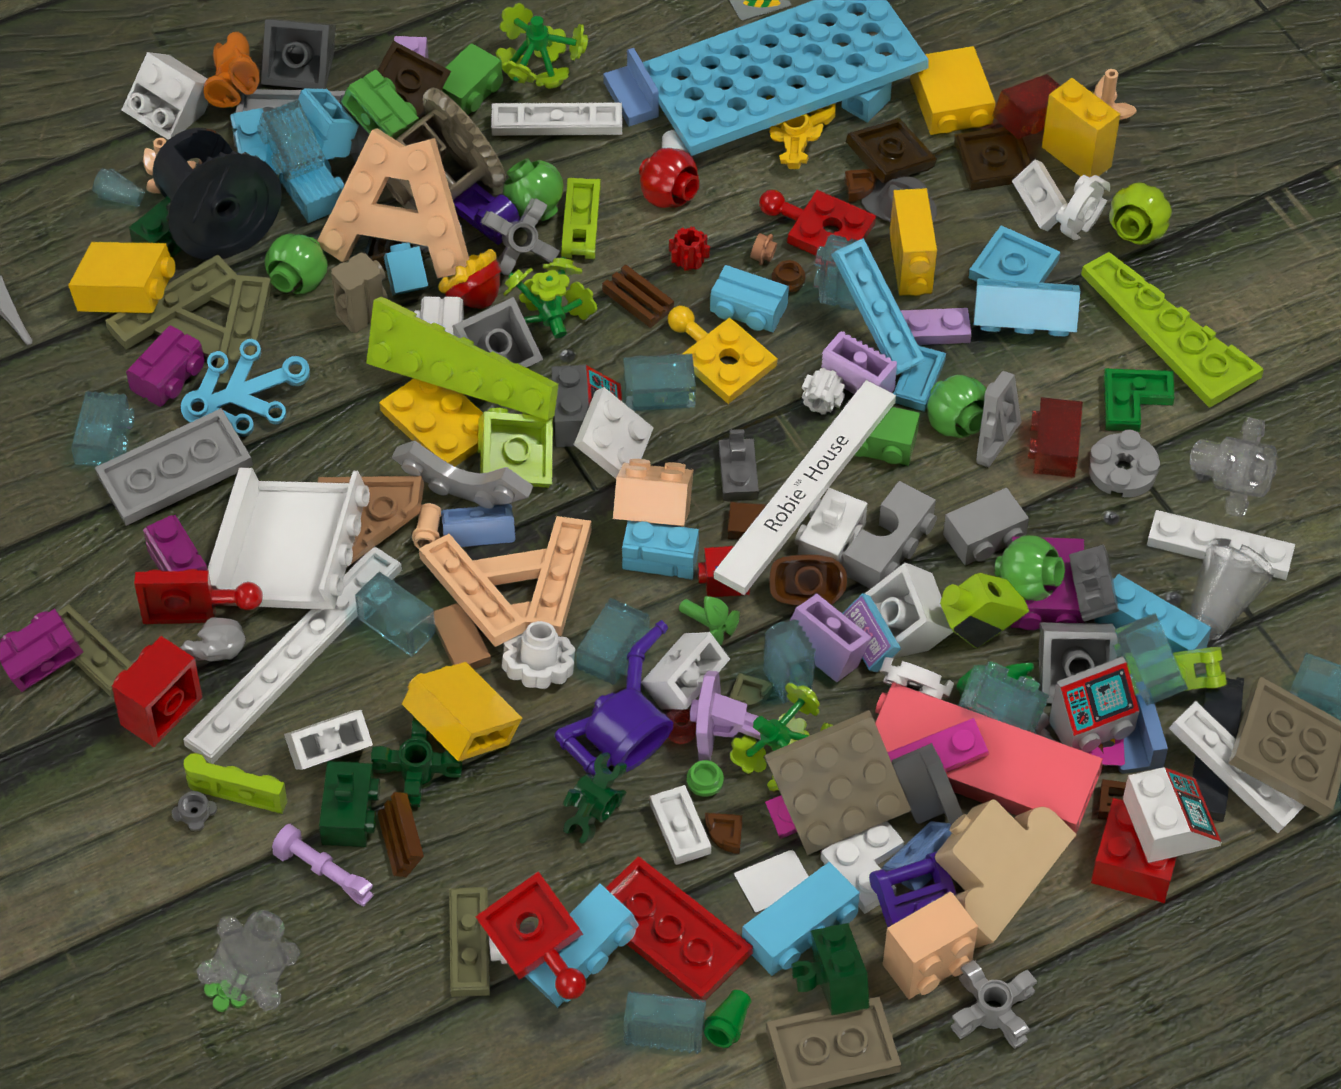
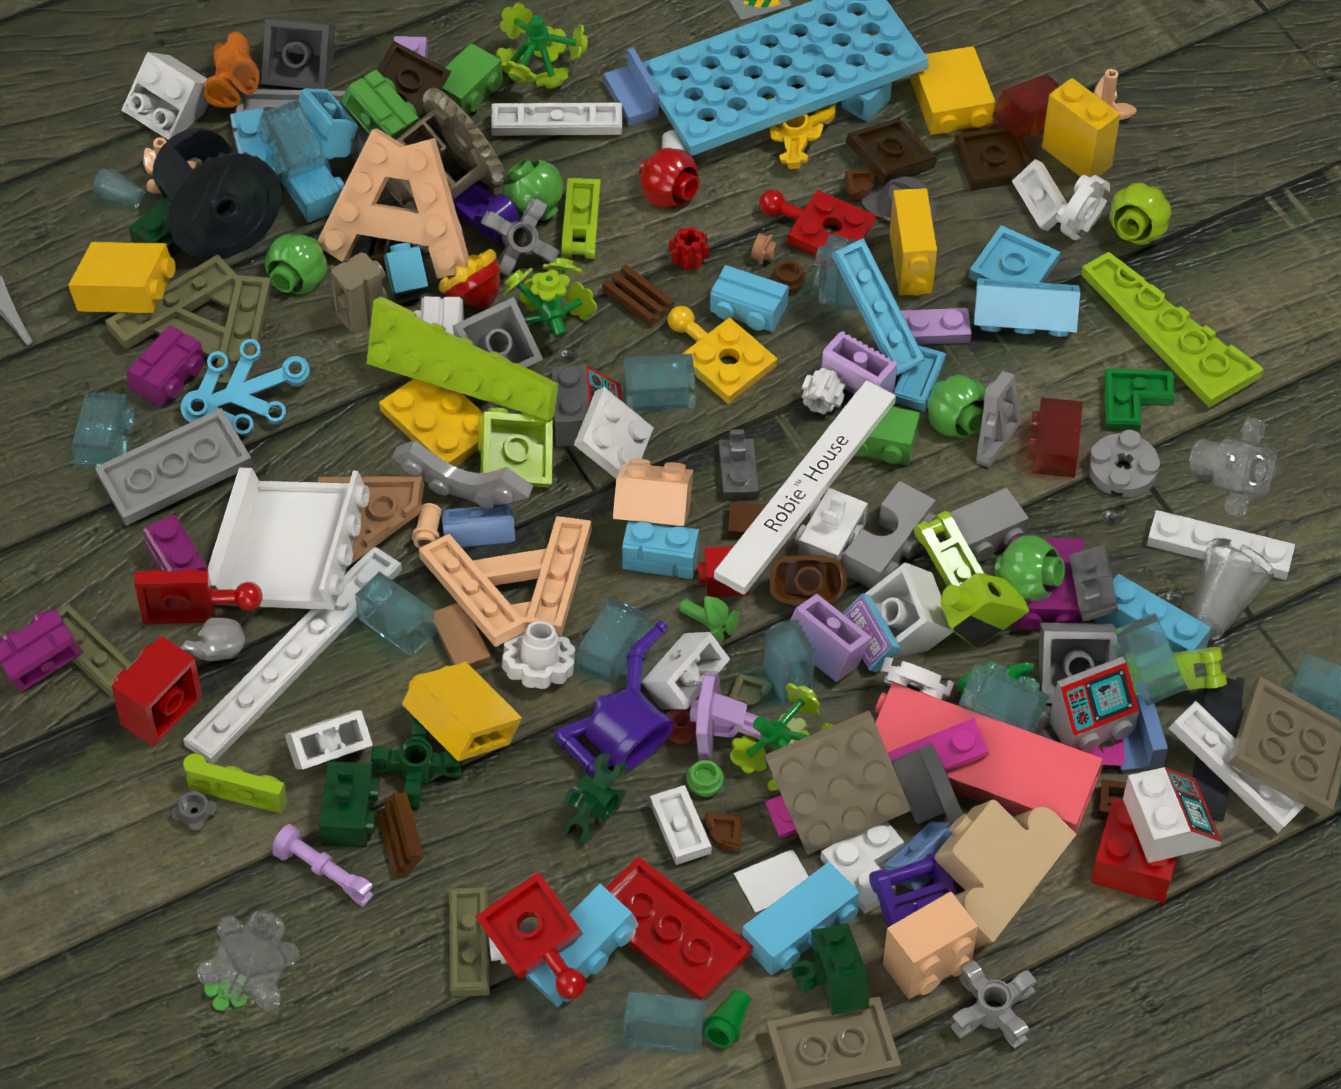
(952, 557): none -> plate

